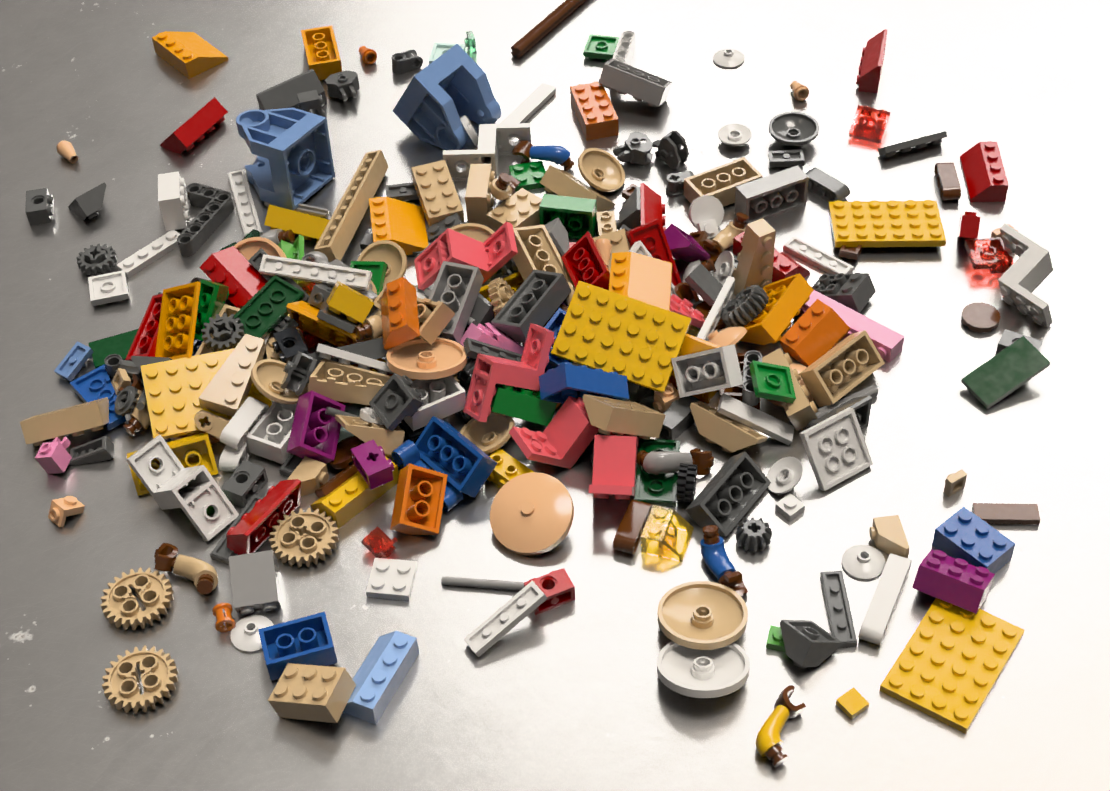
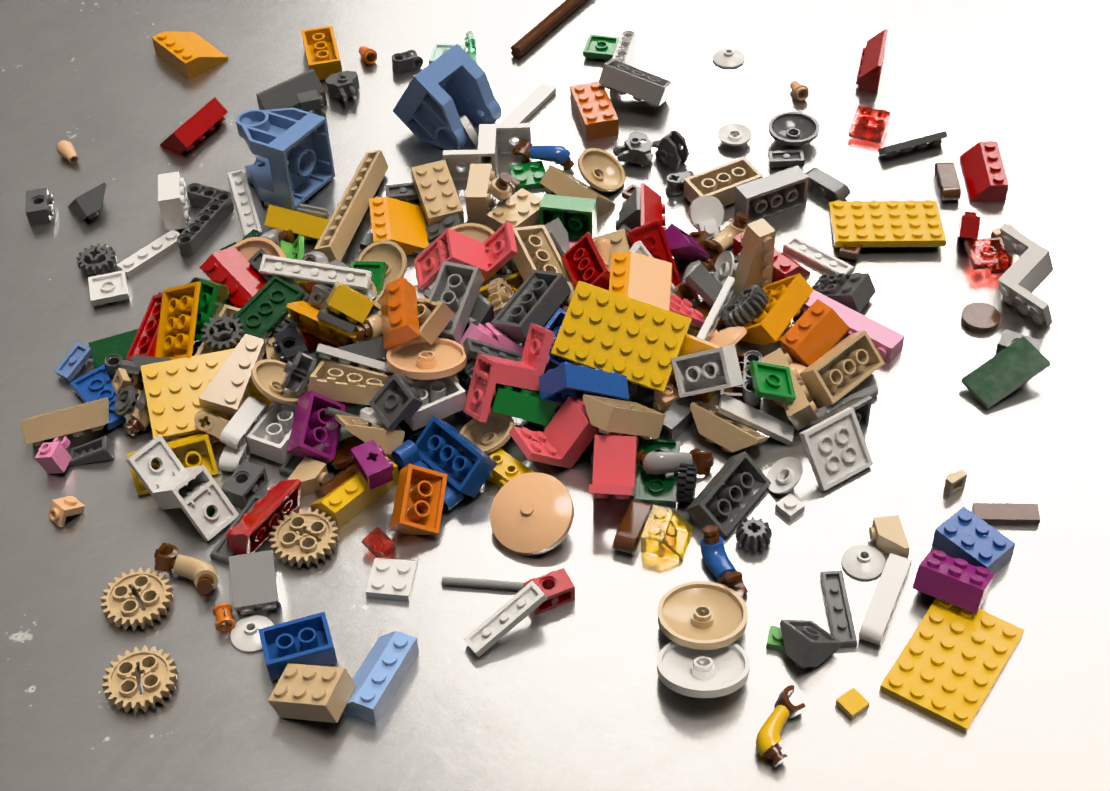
(605, 222): tan brick -> none

